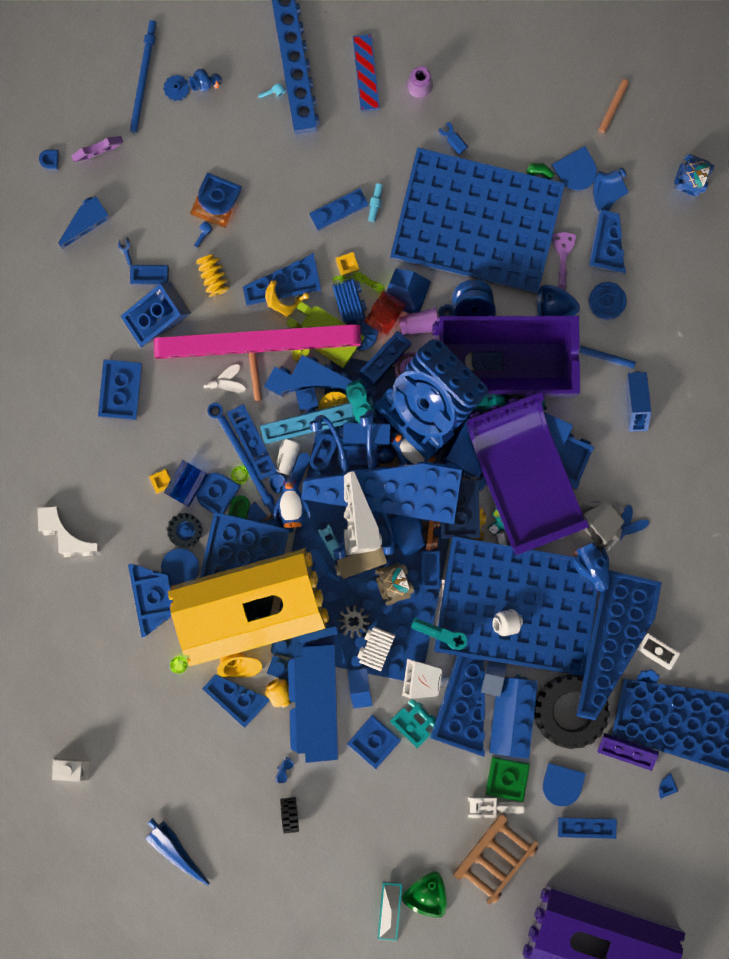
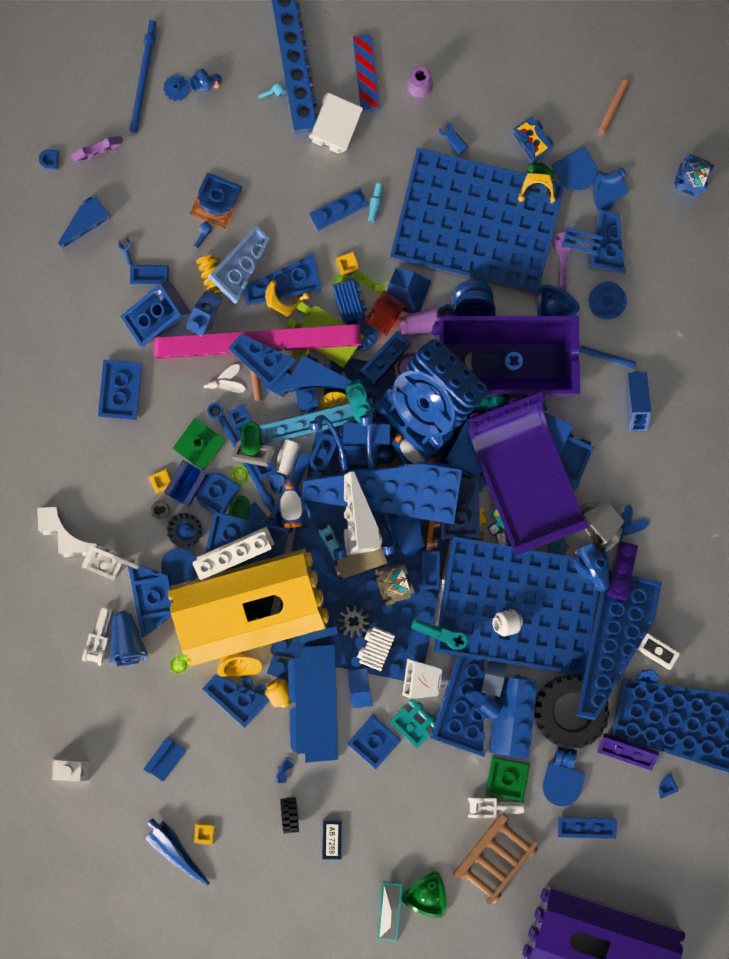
(97, 642): none -> white connector
(106, 562): none -> white bracket
(126, 641): none -> blue cone
(160, 509): none -> dark grey tile
(164, 759): none -> blue panel
(199, 444): none -> green tile
(202, 319): none -> blue torso
(204, 833): none -> yellow tile
(233, 553): none -> white fence
(239, 264): none -> light blue wing
(247, 683): none -> blue piece
(251, 438): none -> green tile
(261, 359): none -> blue wing
(261, 458): none -> light grey plate
(332, 840): none -> tile
(335, 123): none -> white panel
(483, 704): none -> blue arm
(519, 361): none -> blue bush
(532, 139): none -> blue brick
(537, 178): none -> yellow helmet
(558, 547): none -> medium azure plant
(565, 757): none -> blue wheel
(567, 237): none -> blue tile
(622, 570): none -> dark purple plate

